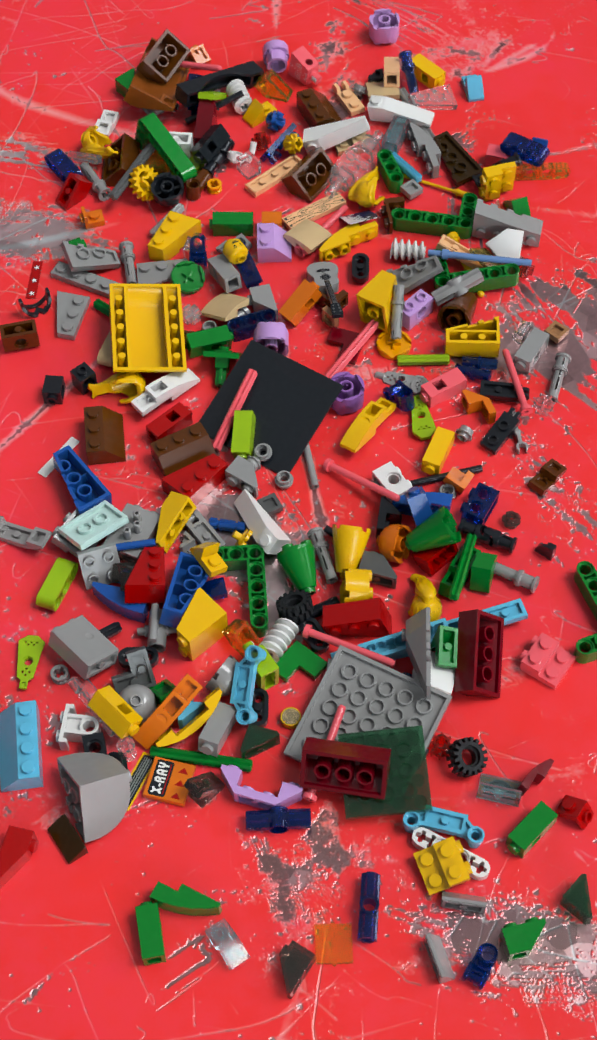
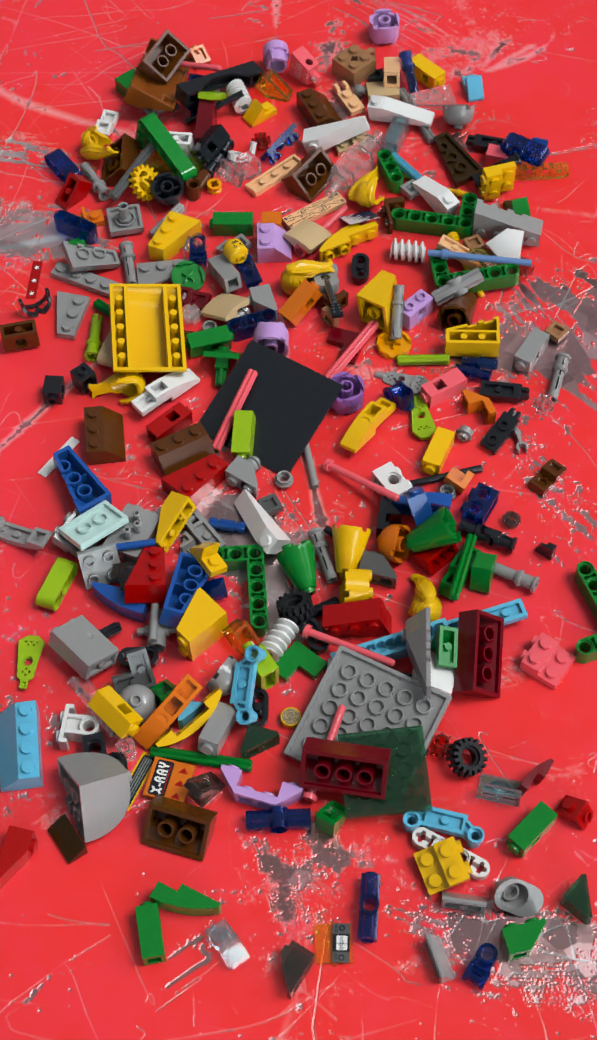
(57, 669): light grey bush -> none
(75, 226): none -> clear blue beam
(84, 157): clear axle -> none
(93, 343): none -> lime pin
(125, 219): none -> light grey plate
(179, 827): none -> reddish brown slope
(189, 296): none -> dark red slope
(229, 172): none -> clear hips
(242, 538): yellow plant -> none
(263, 447): light grey plate -> none
(275, 120): blue gear -> none
(292, 143): yellow gear -> none
(303, 269): none -> yellow hair
(330, 818): none -> green slope
(341, 942): none -> sticker
(354, 64): none -> medium nougat hinge
(417, 273): light grey wing -> none
(426, 148): light grey slope -> none
(436, 195): none -> white slope
(458, 114): none -> light grey cylinder
(473, 242): none -> medium nougat plate
(481, 142): none -> black hinge
(518, 897): none -> light grey piece
(522, 332): clear bush -> none
(525, 409): coral bar -> none

